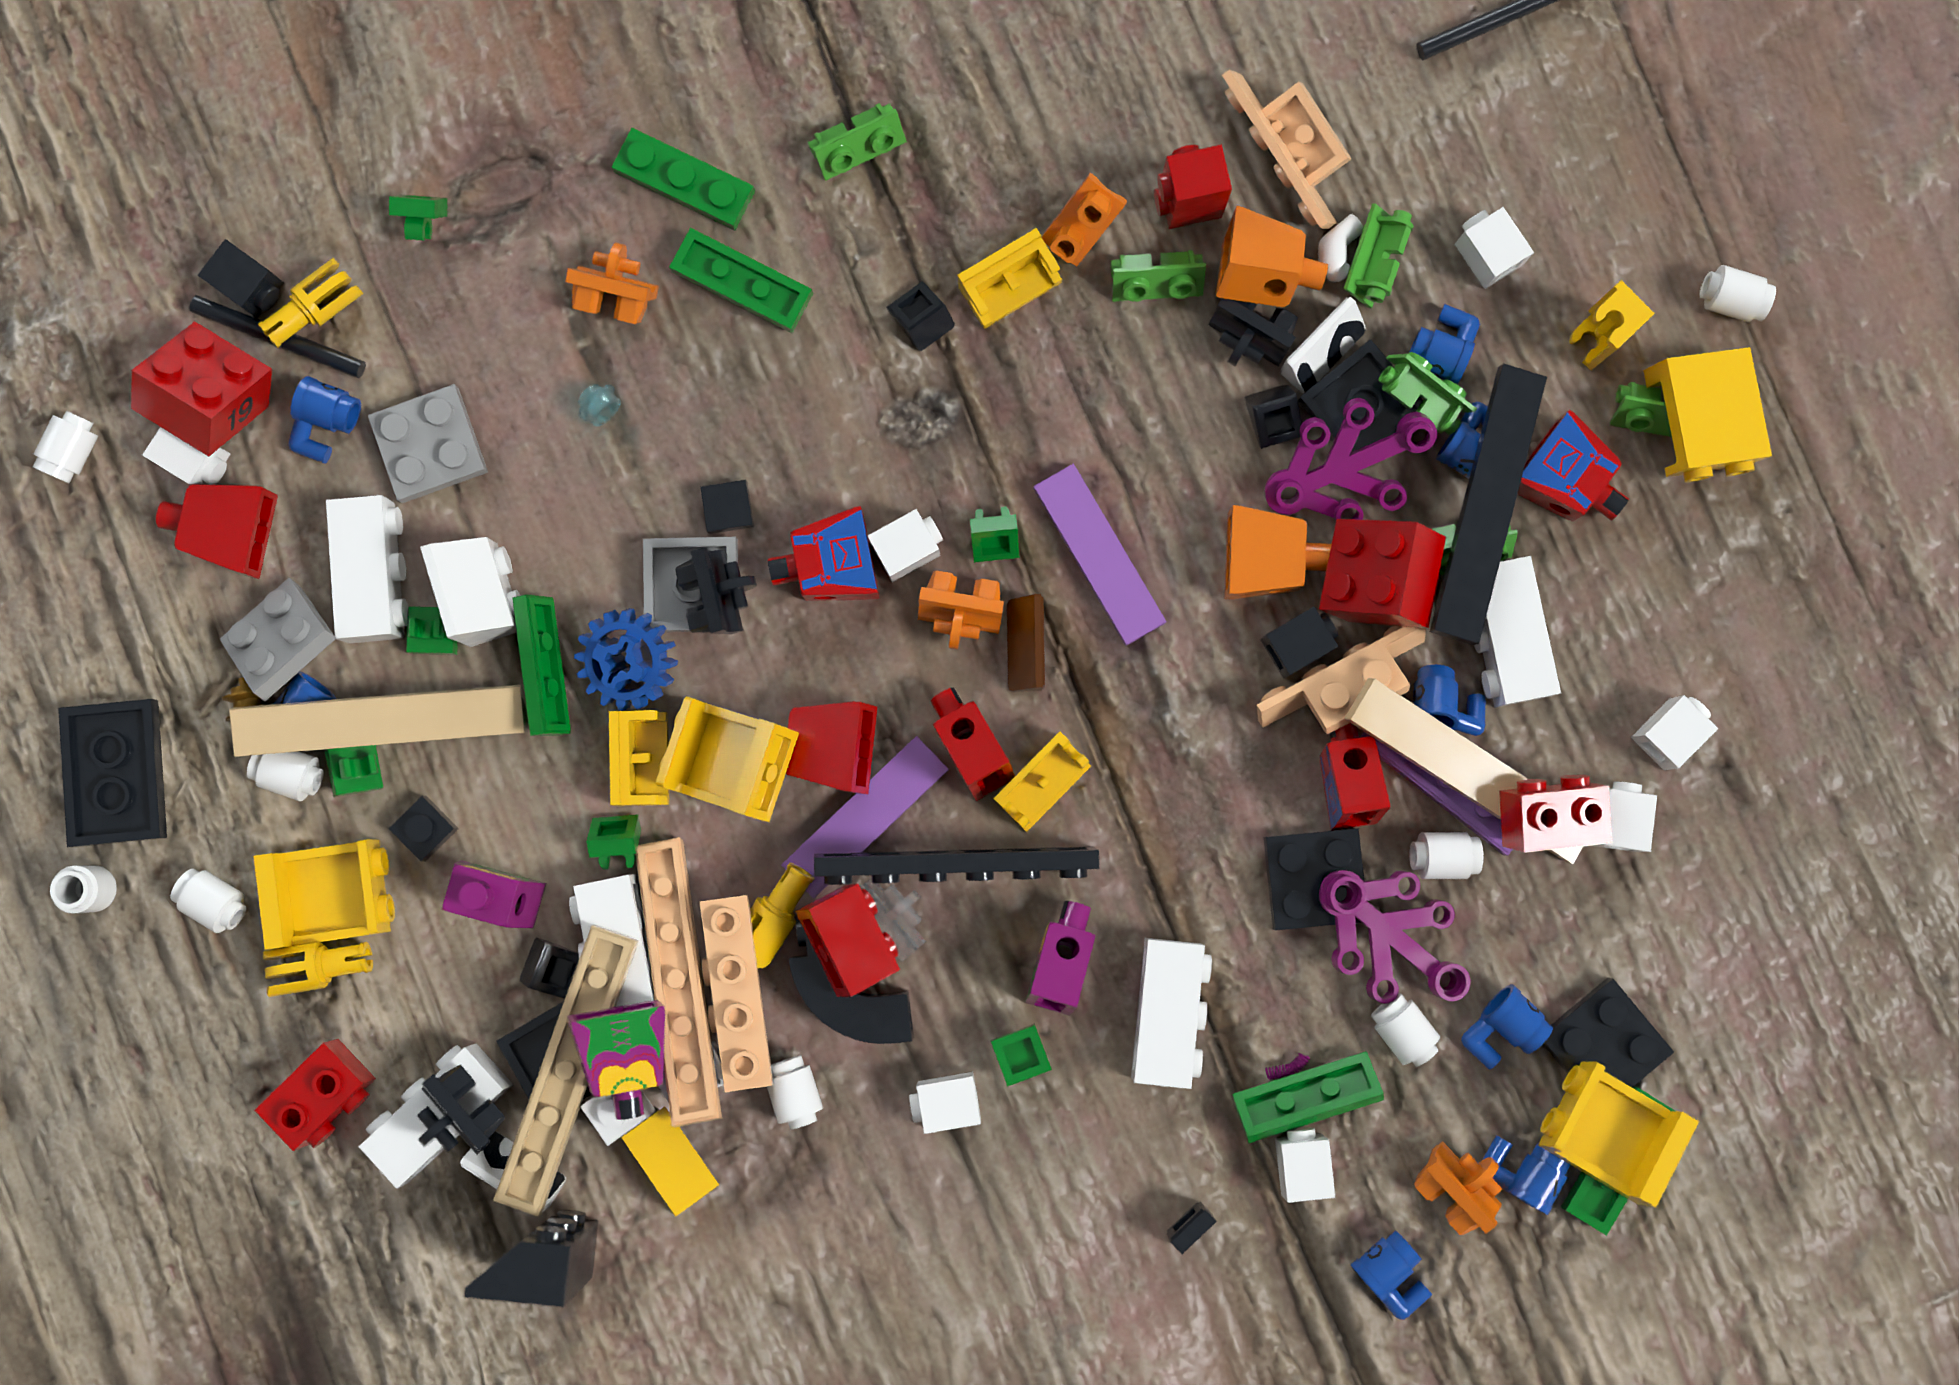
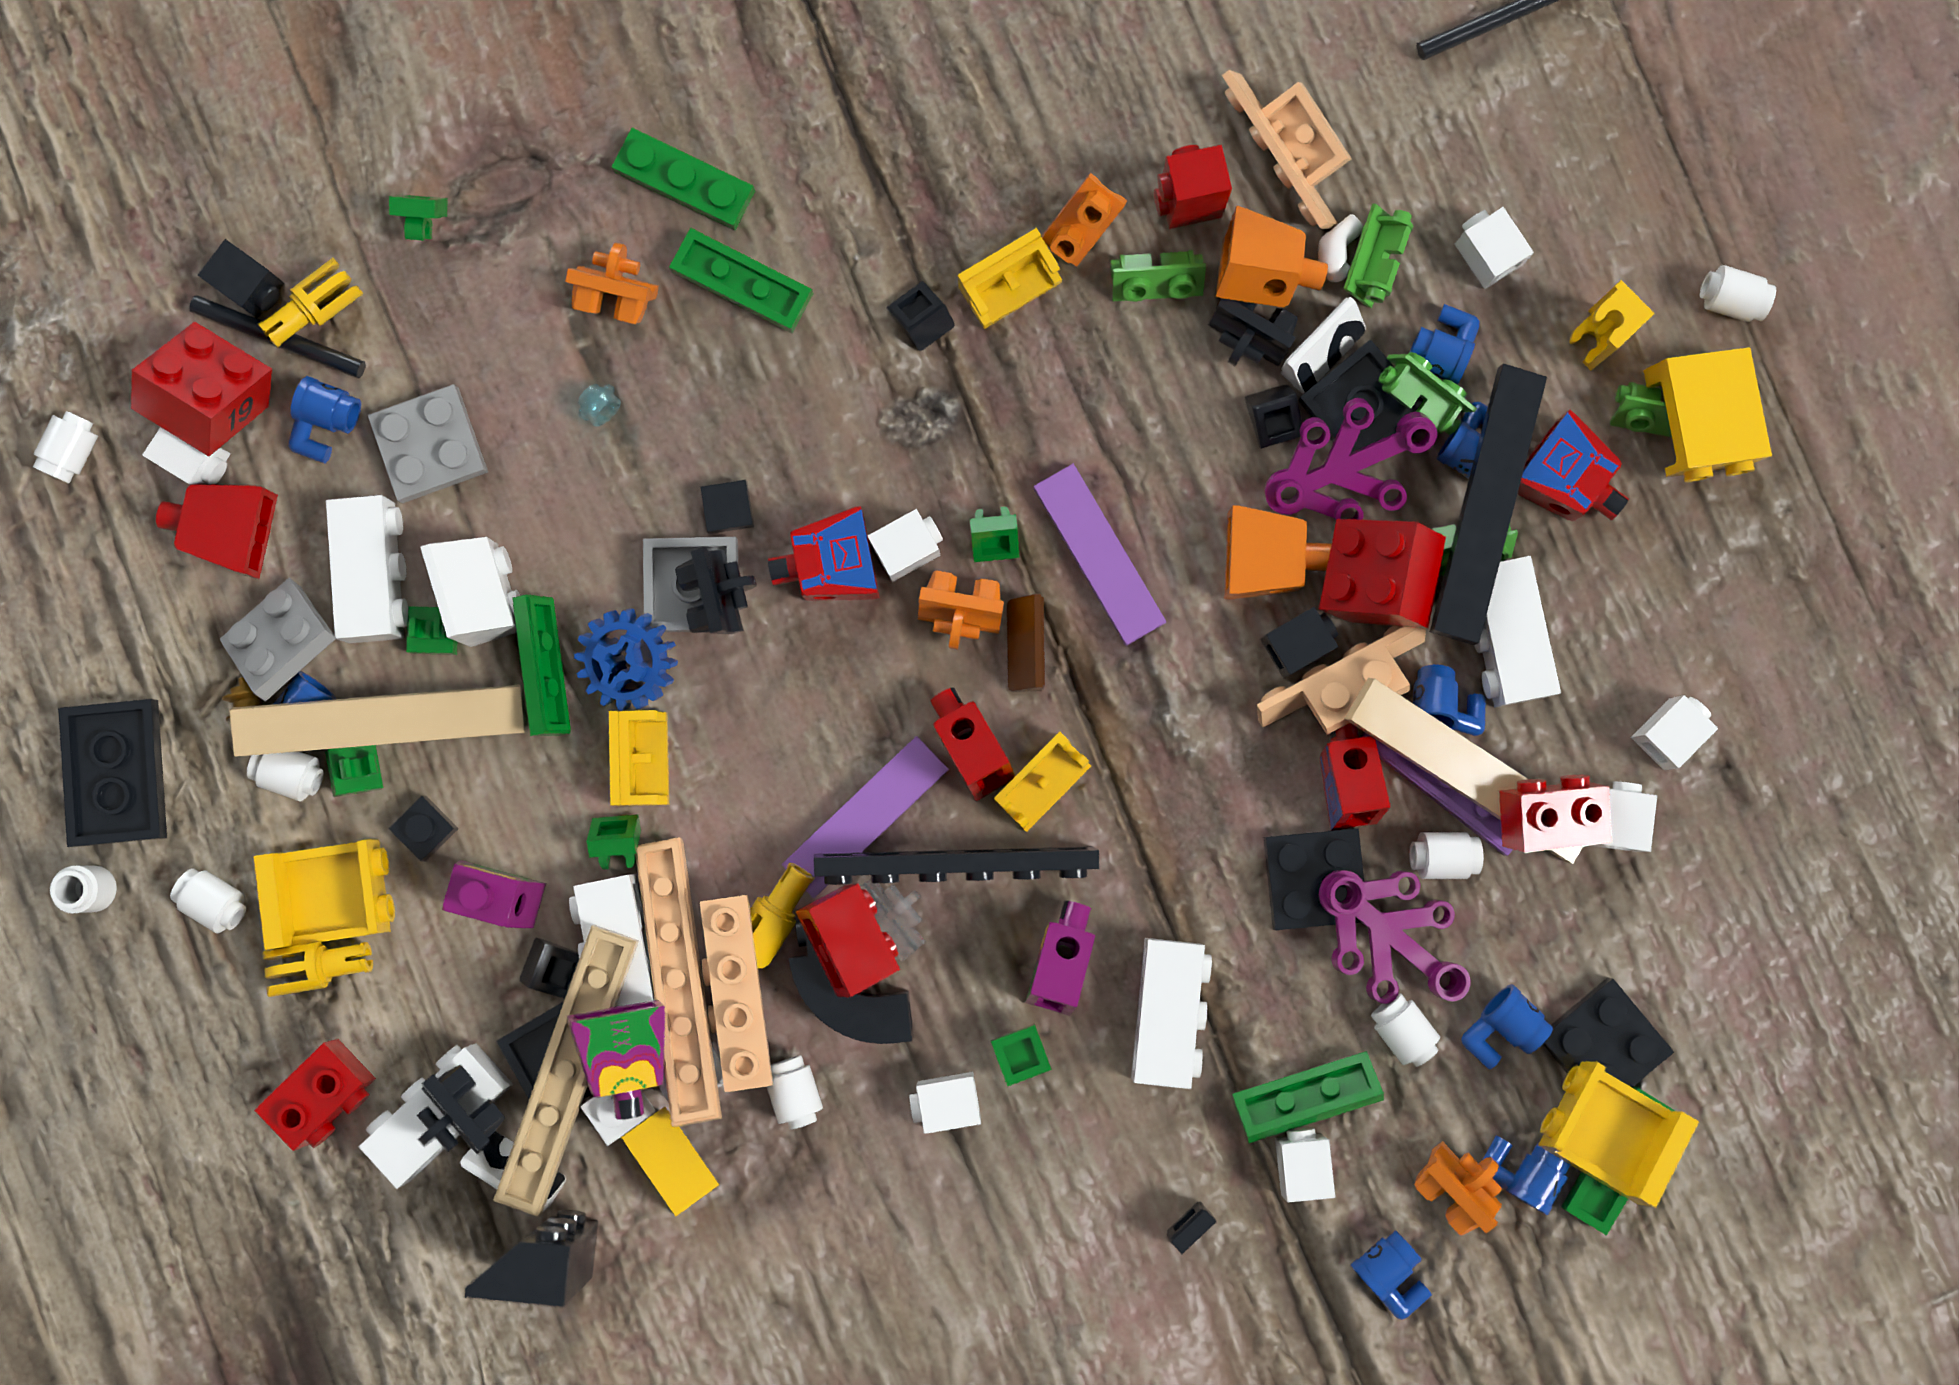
(727, 758): yellow panel -> none
(834, 744): red torso -> none
(874, 134): bright green hinge -> none
(1297, 1063): magenta leg -> none

